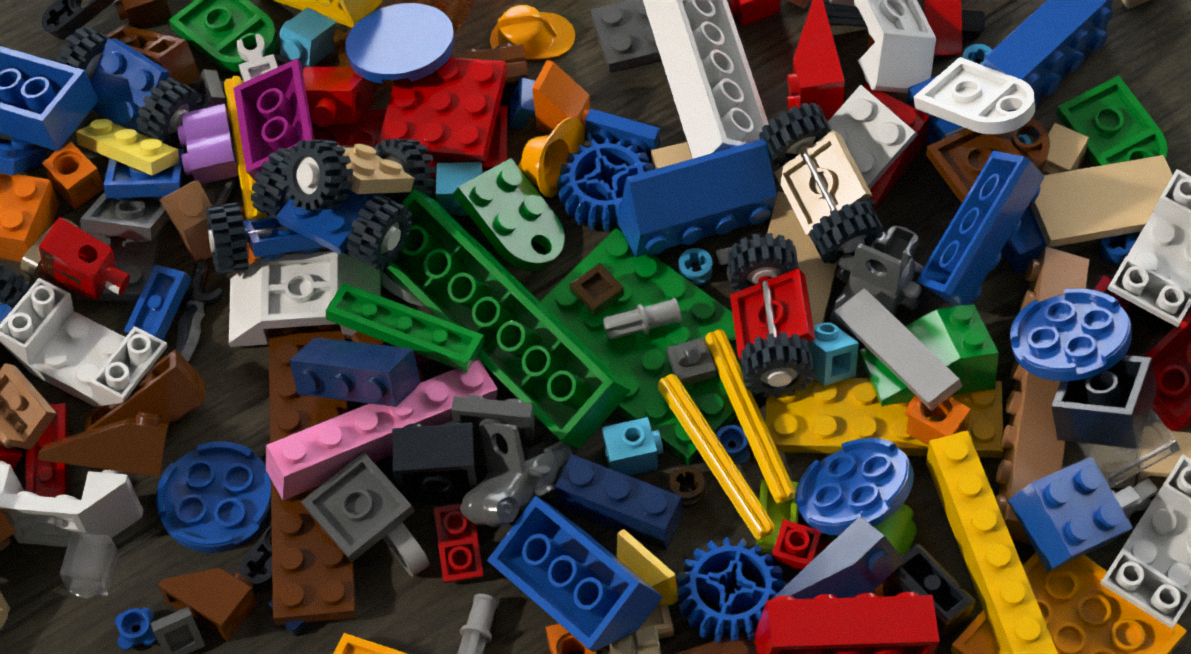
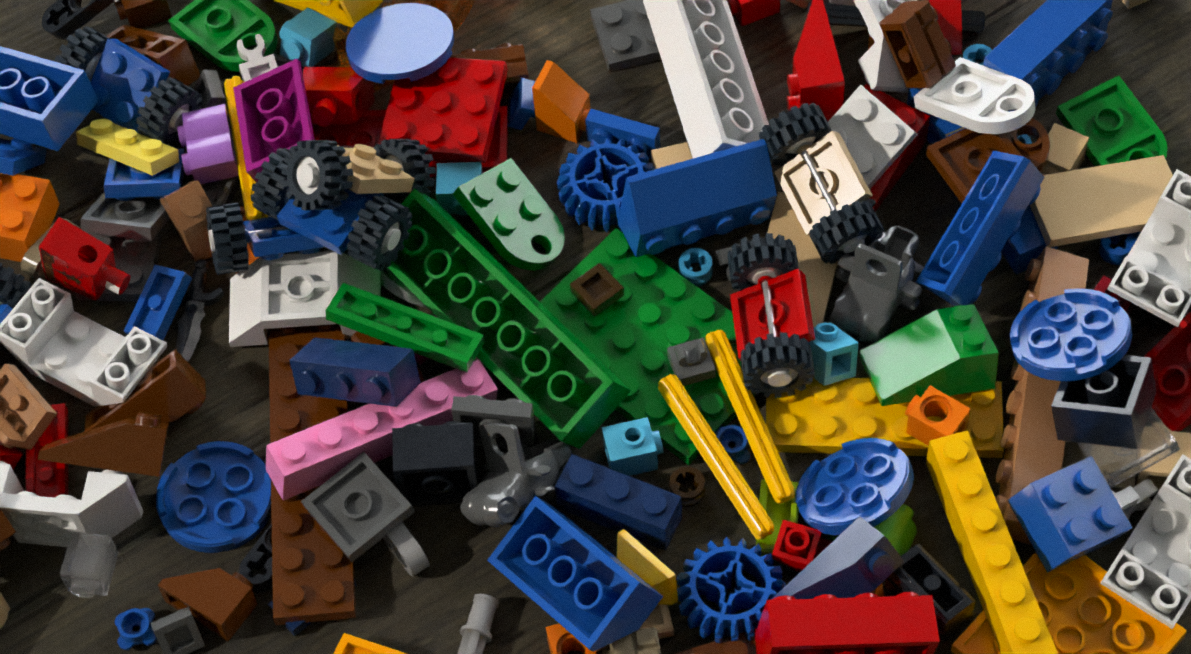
(79, 185): orange brick -> none
(457, 545): red slope -> none
(541, 33): light orange piece -> none
(545, 154): light orange piece -> none
(642, 319): light grey axle -> none
(898, 349): light grey tile -> none
(917, 44): none -> reddish brown brick

